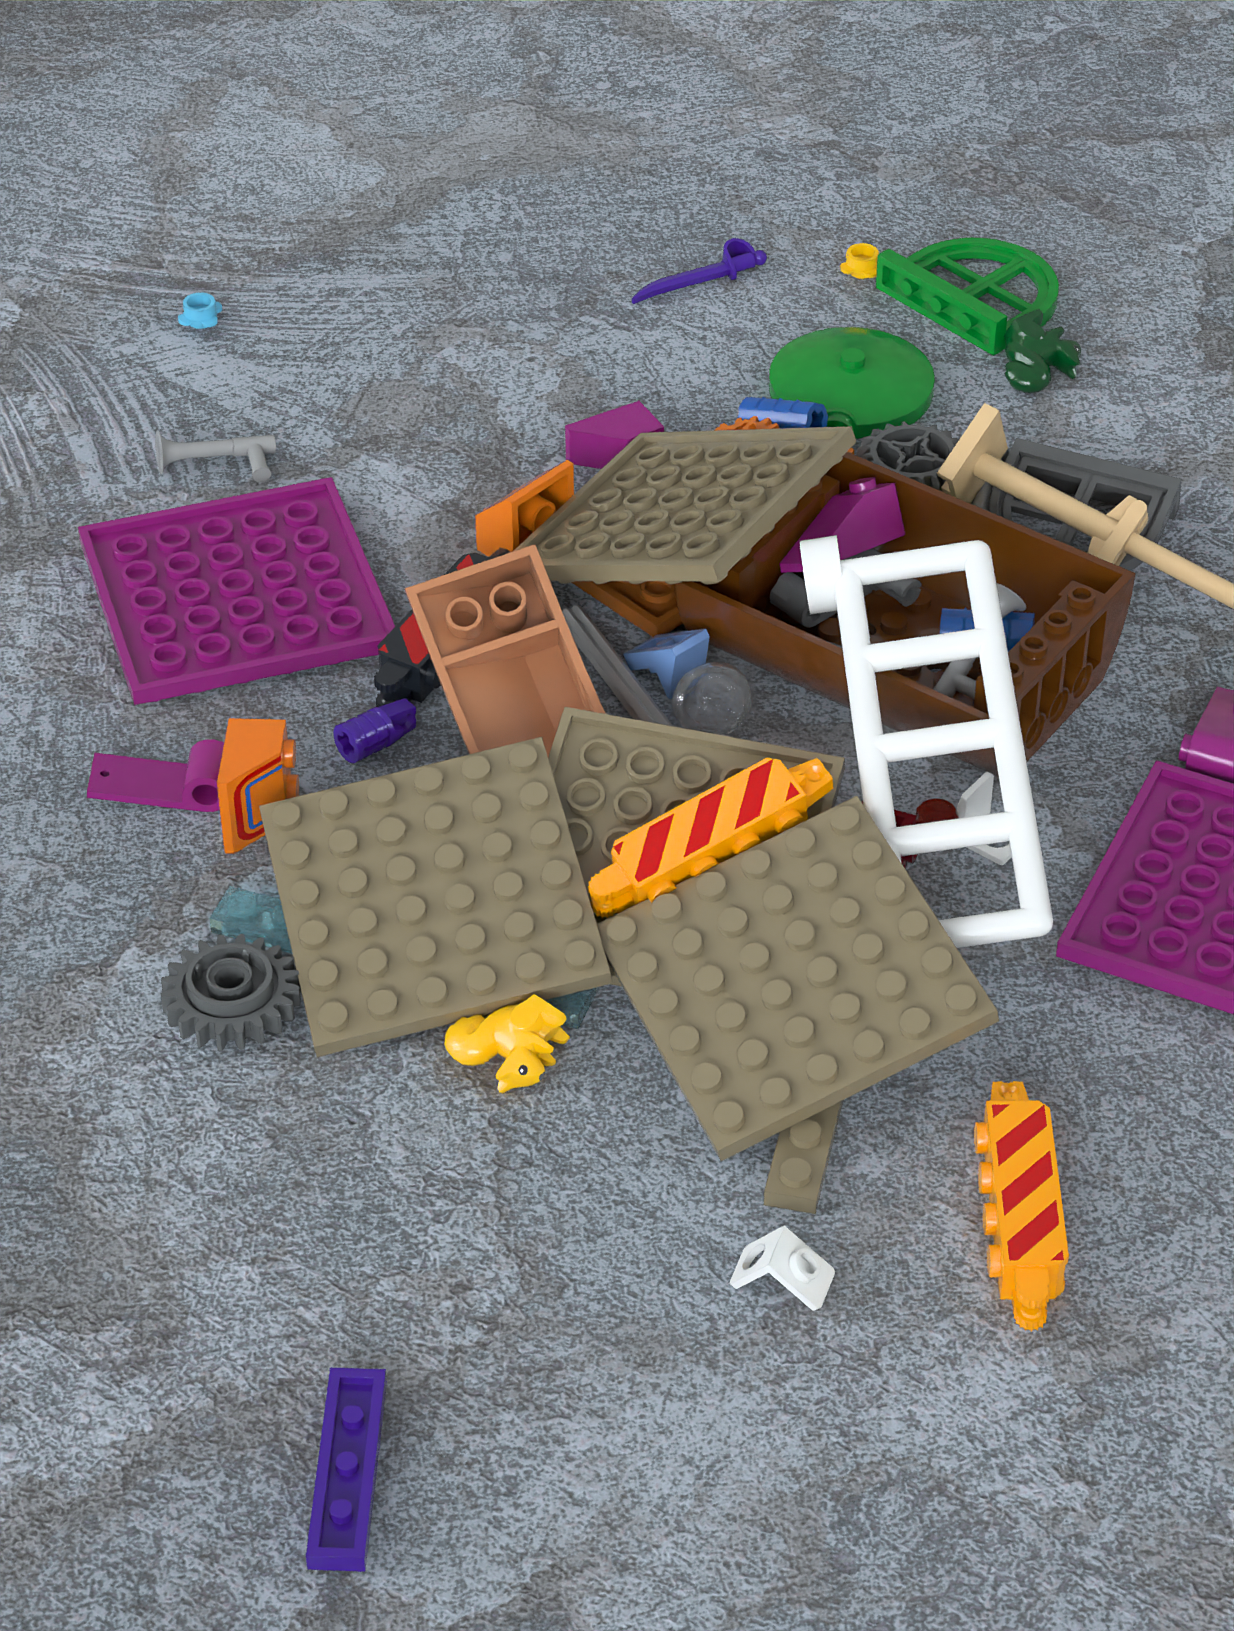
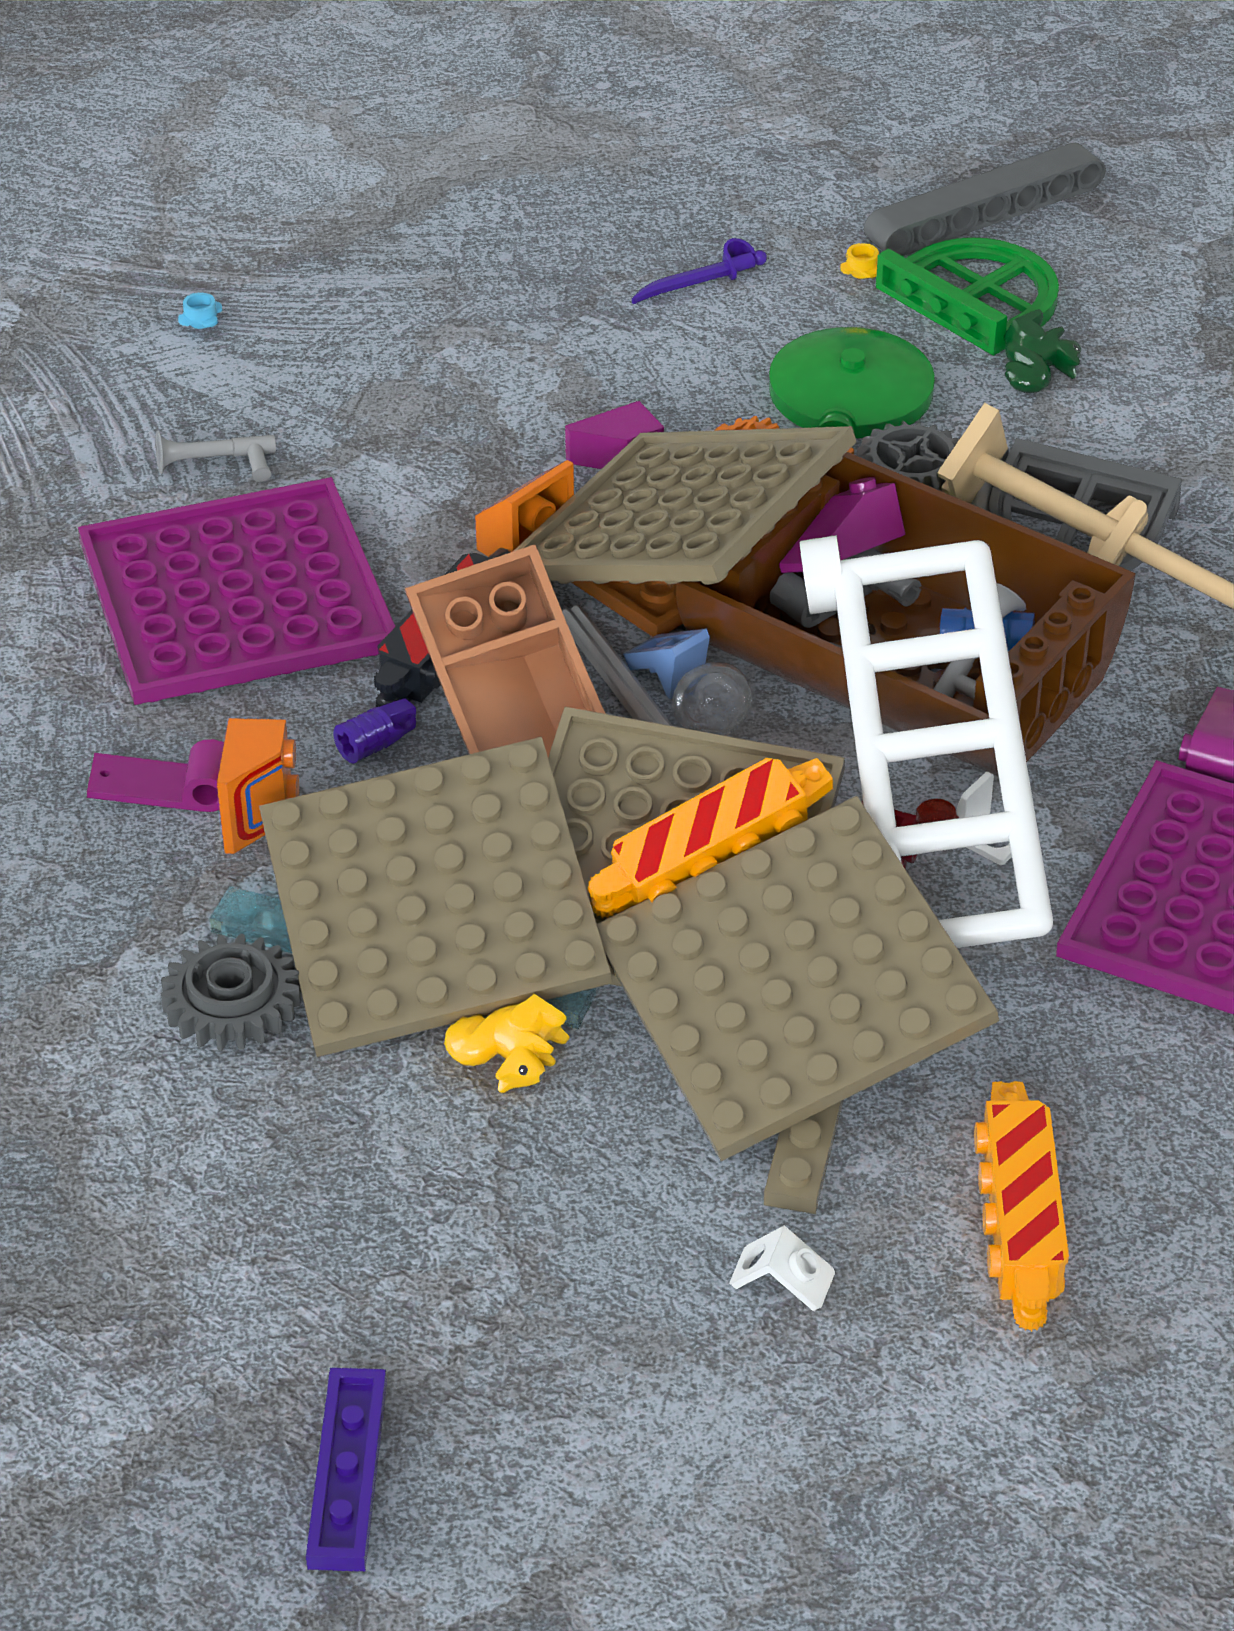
(784, 412): blue axle -> none
(985, 199): none -> dark grey beam

